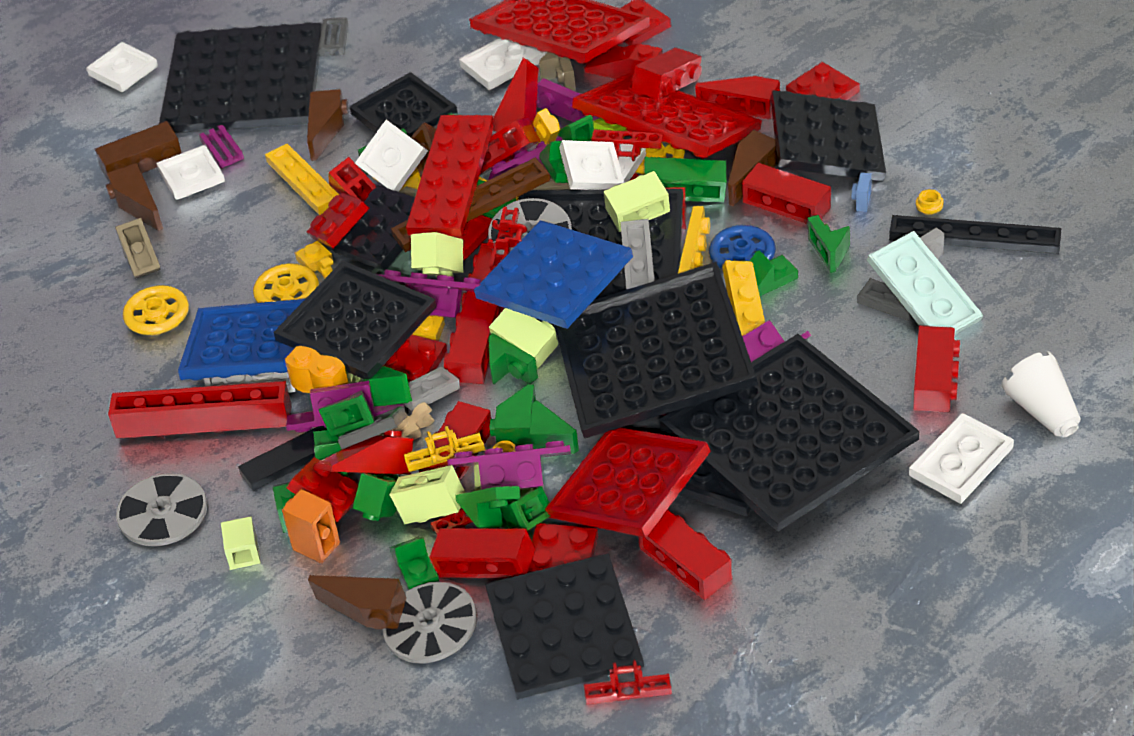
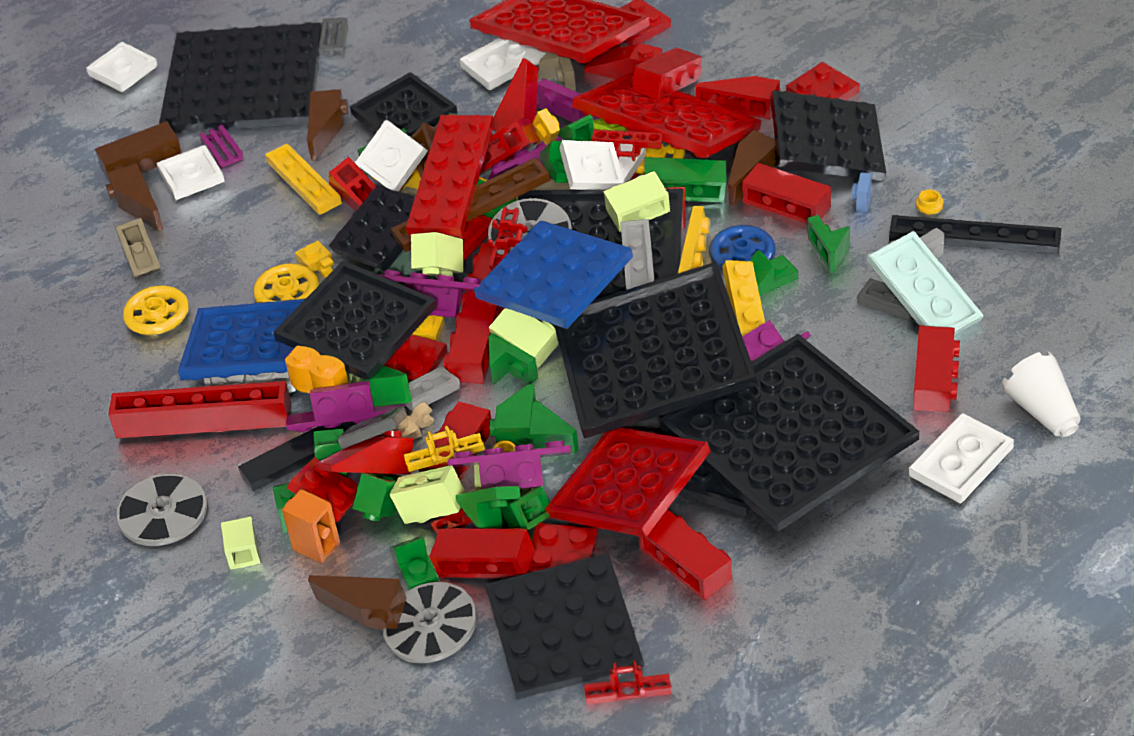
(337, 220): red plate -> none
(347, 414): green slope -> none

